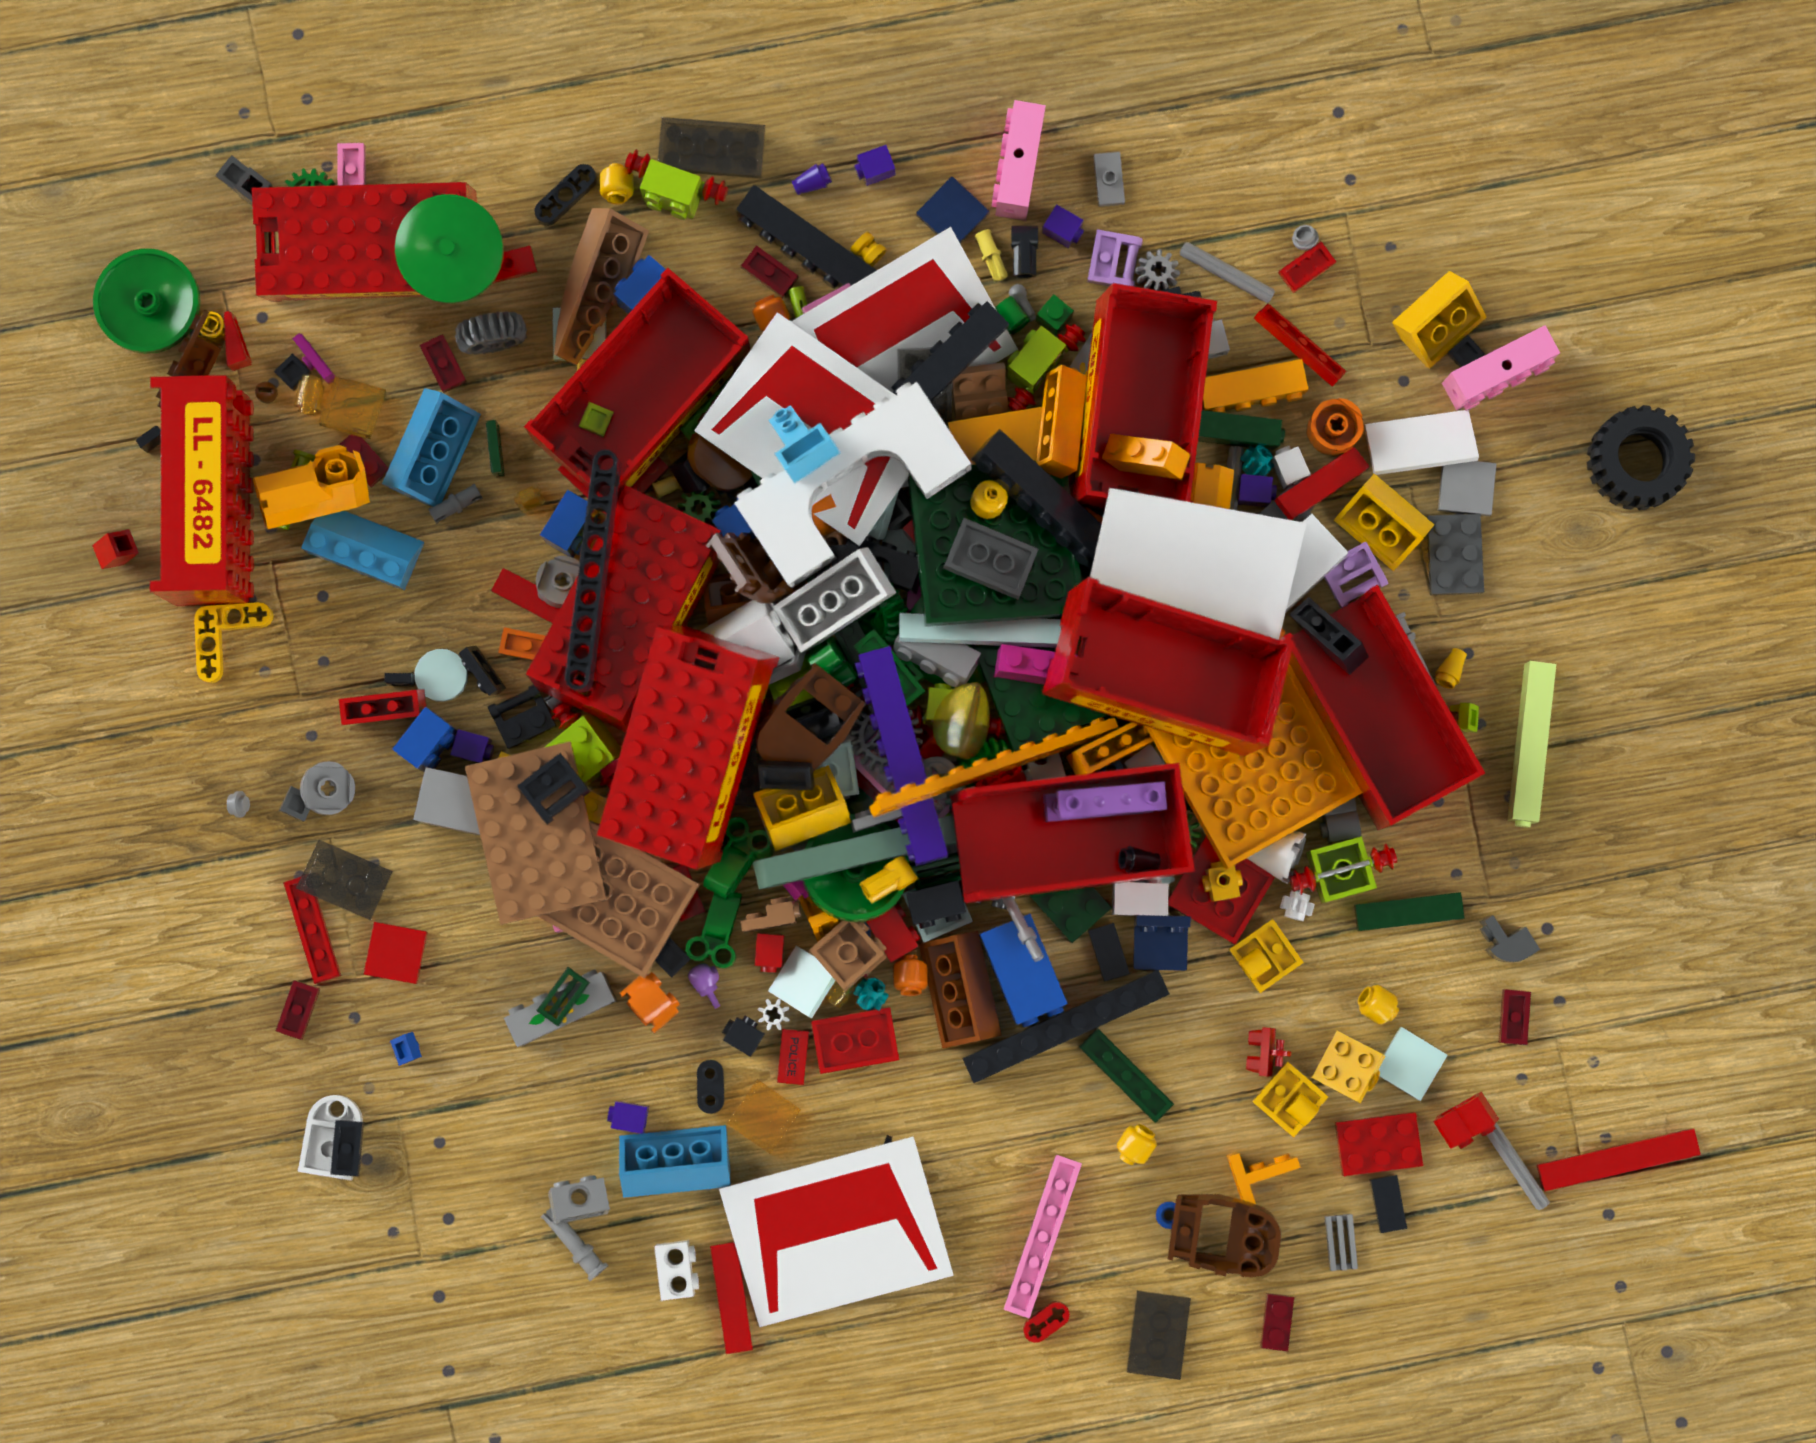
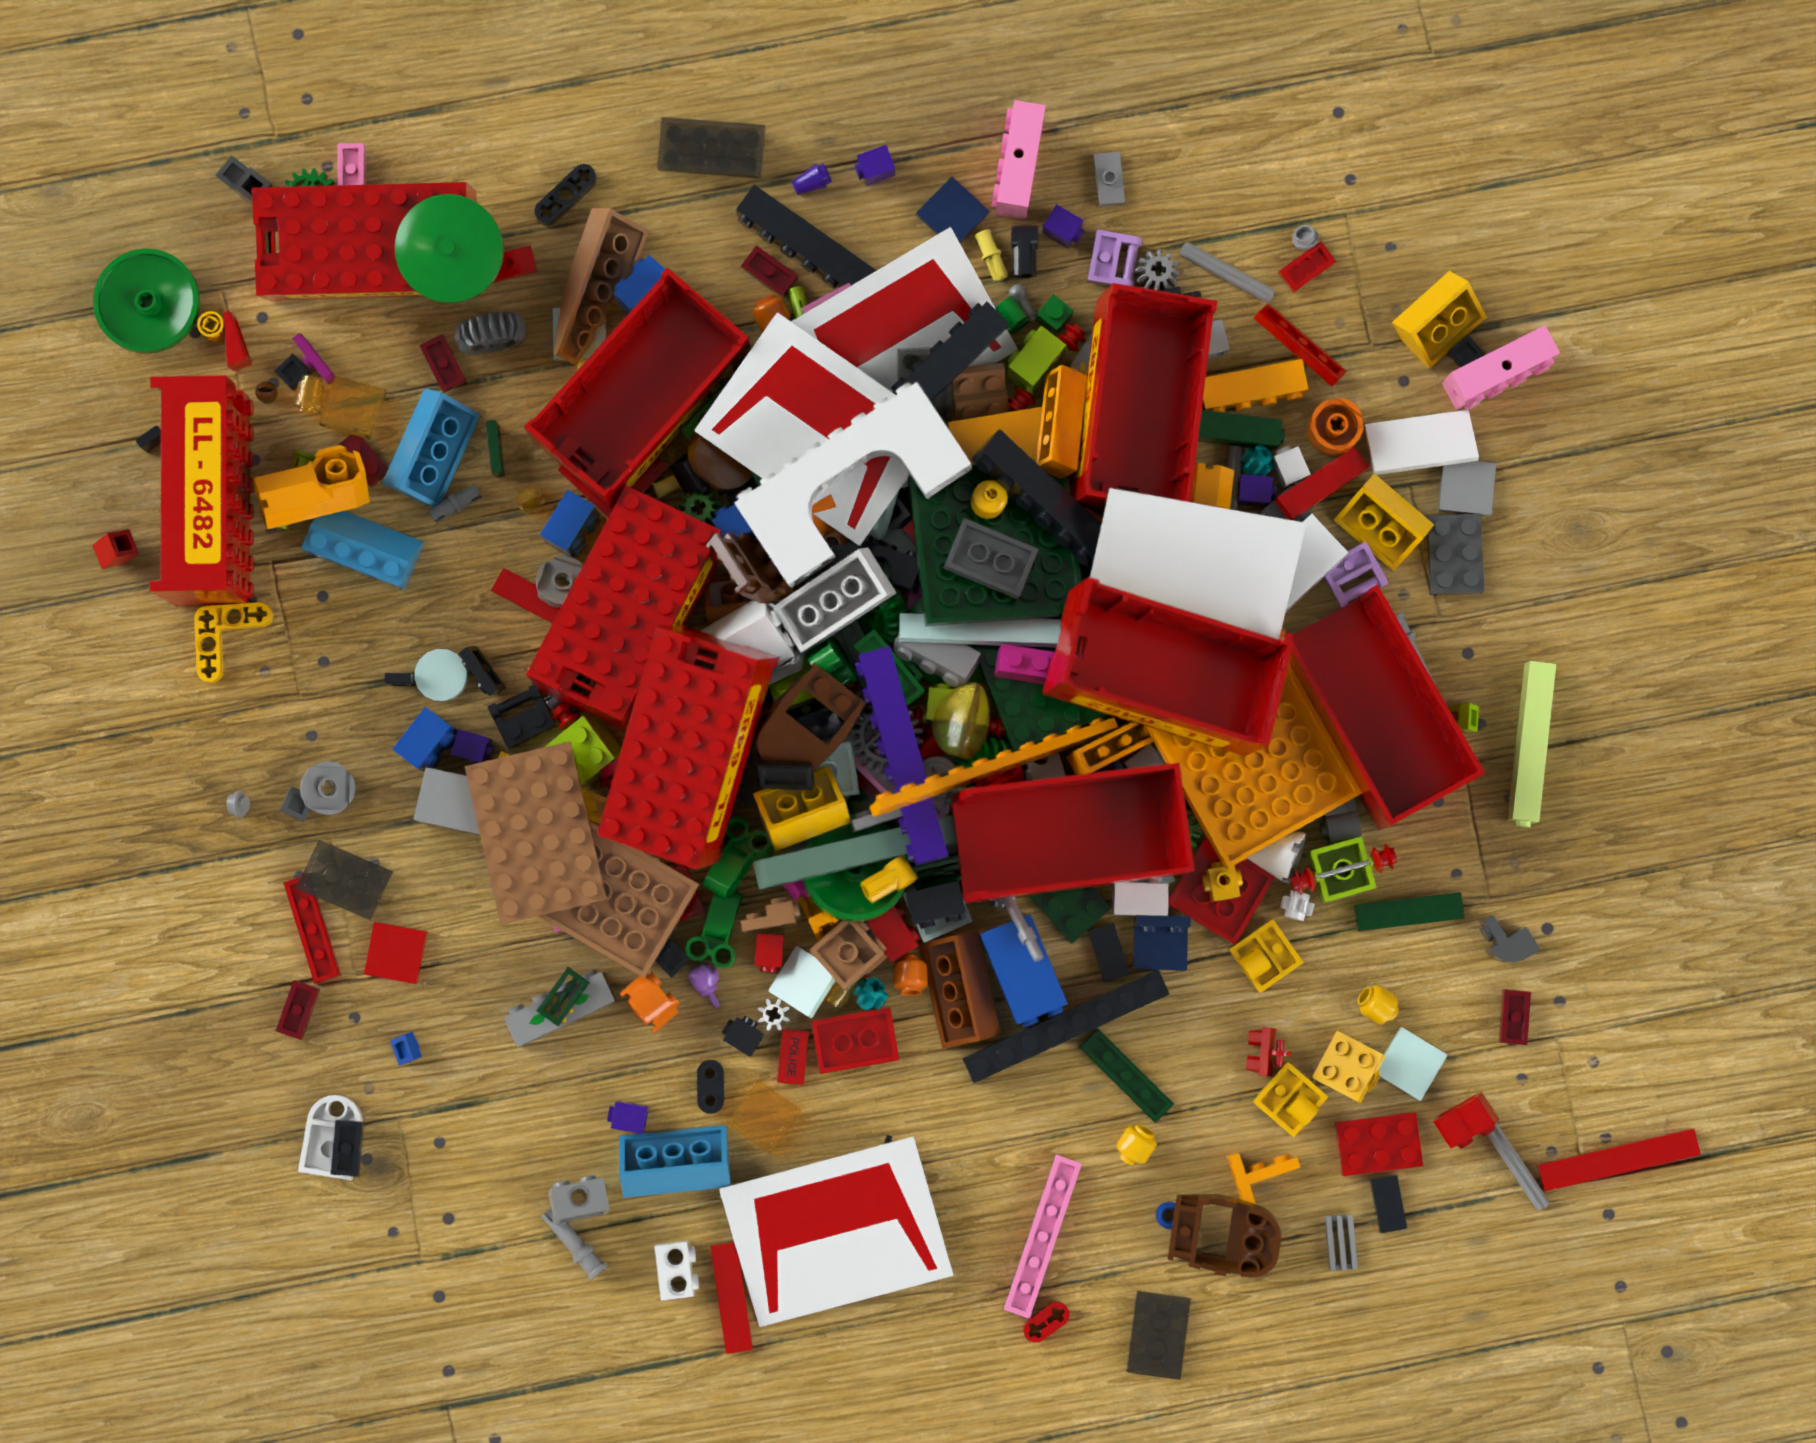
(198, 354): reddish brown bracket -> none
(382, 706): red brick -> none
(520, 643): orange plate -> none
(549, 780): black plate -> none
(587, 559): black beam -> none
(596, 419): lime tile -> none
(616, 184): yellow head -> none
(673, 188): lime brick -> none
(804, 448): medium azure plate -> none
(868, 249): yellow wheel -> none
(1105, 801): medium lavender fence -> none
(1135, 859): black cone -> none
(1146, 456): light orange brick -> none
(1277, 1322): dark red plate -> none
(1330, 635): black slope -> none
(1451, 669): yellow cone -> none
(1664, 434): black tyre -> none

